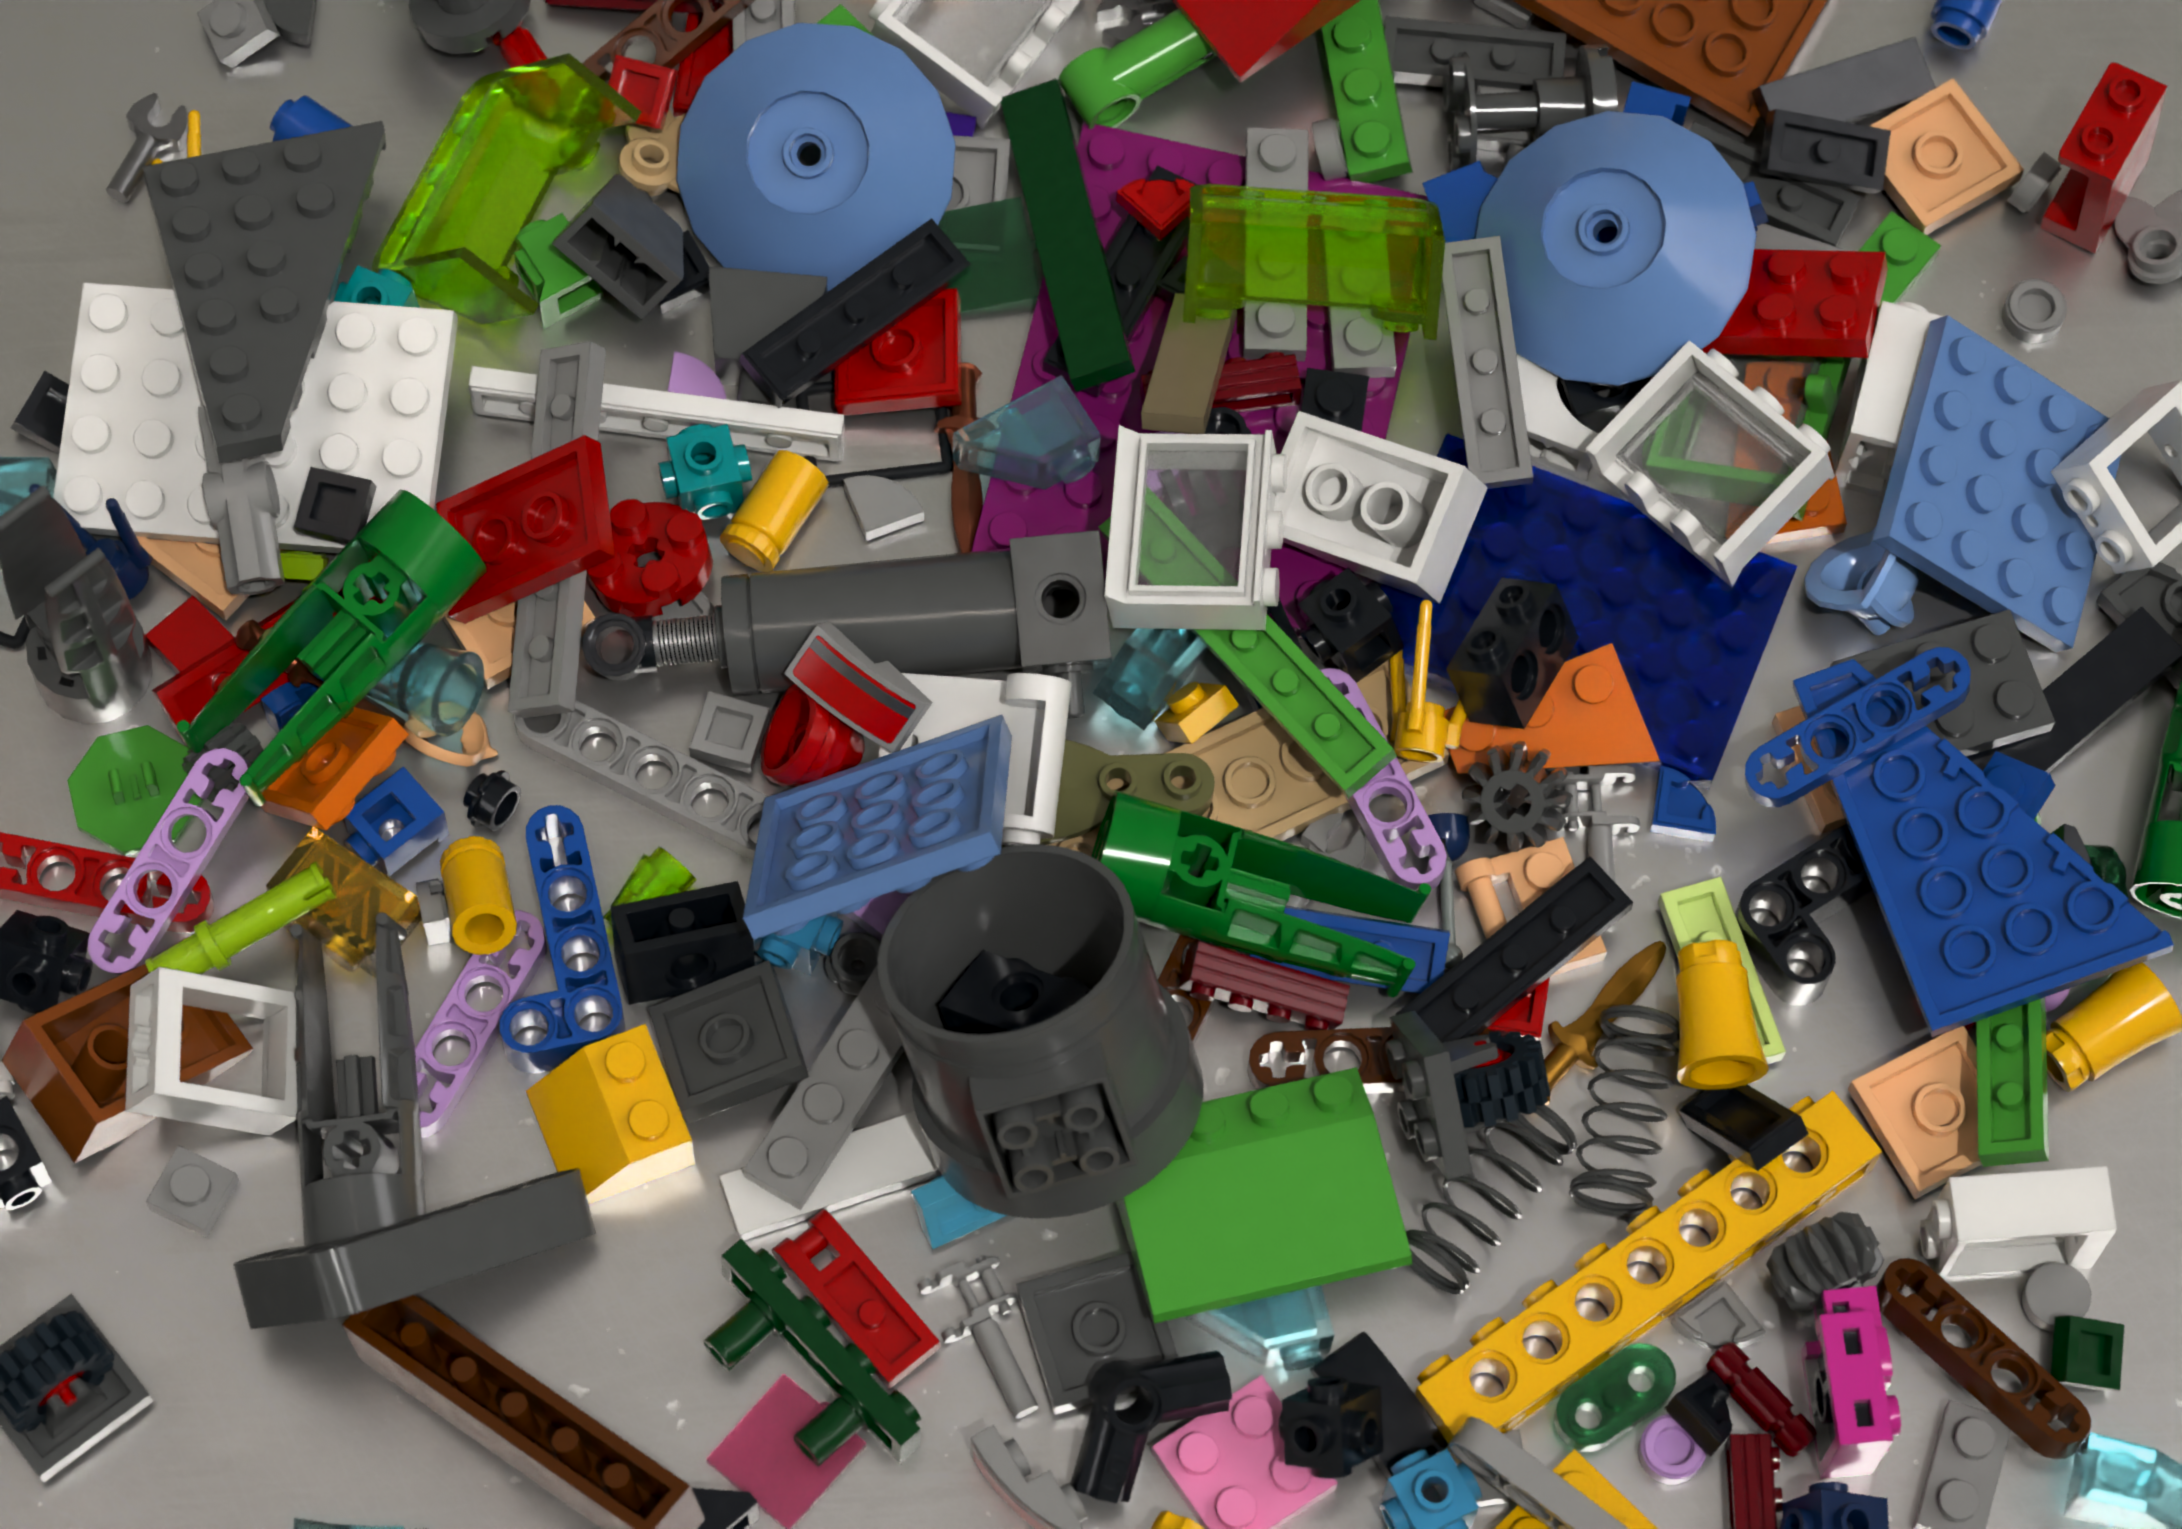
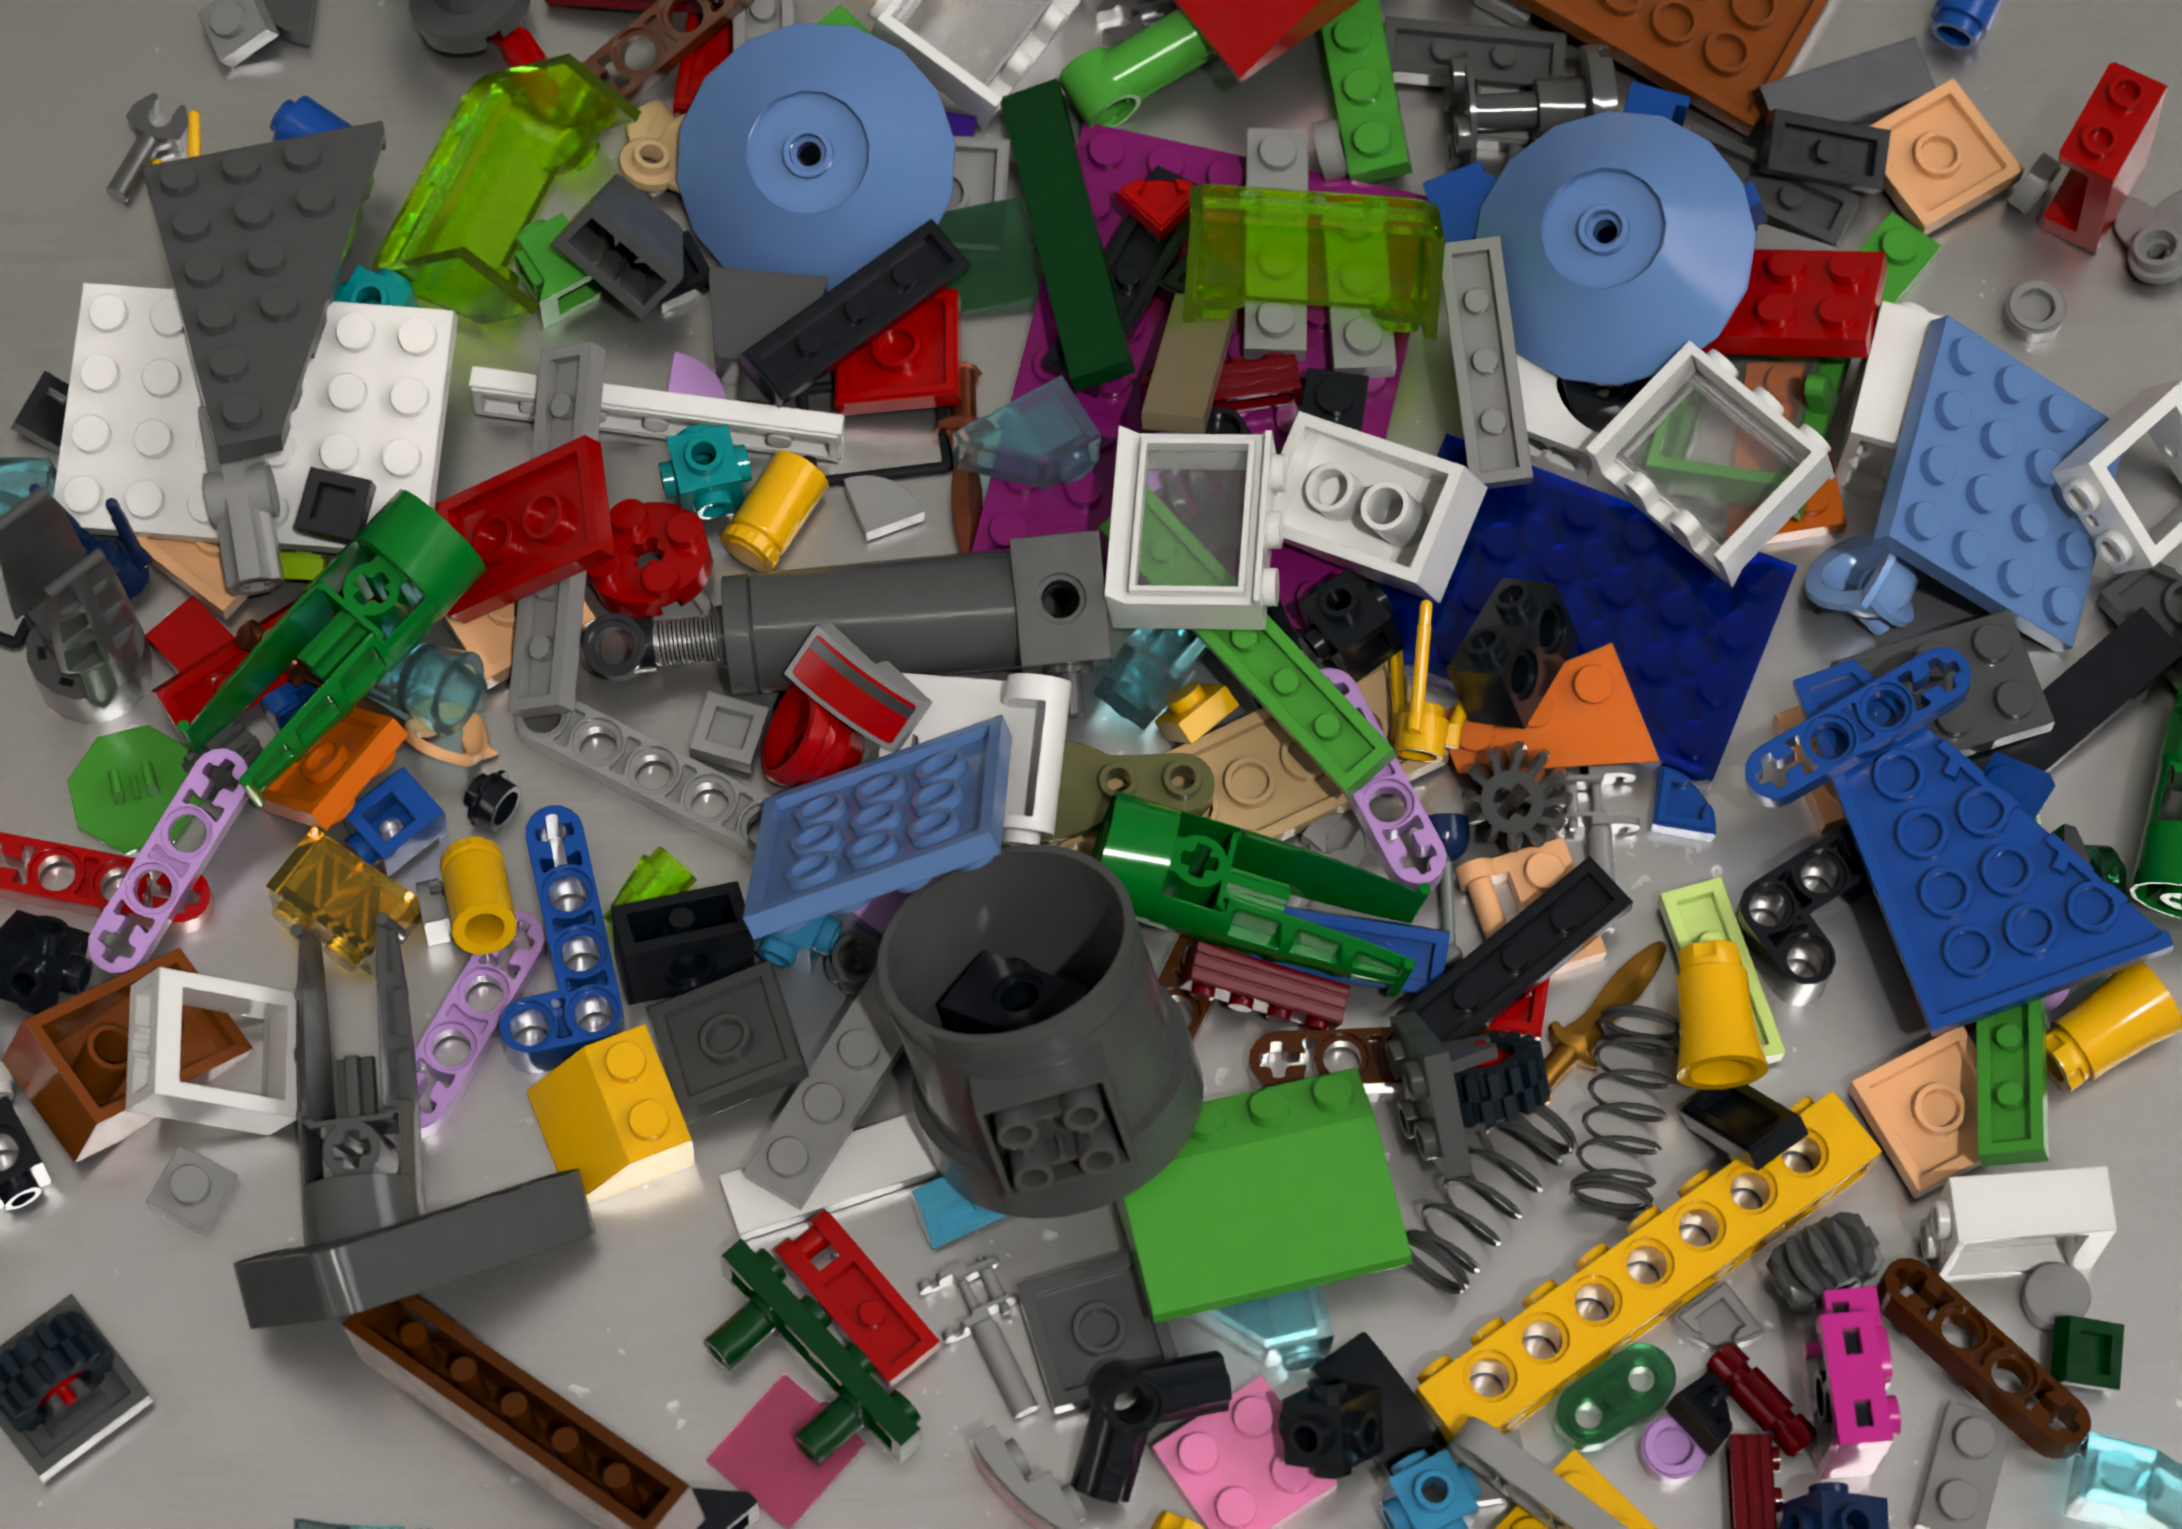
(217, 942): lime pin -> none
(646, 87): red tile -> none

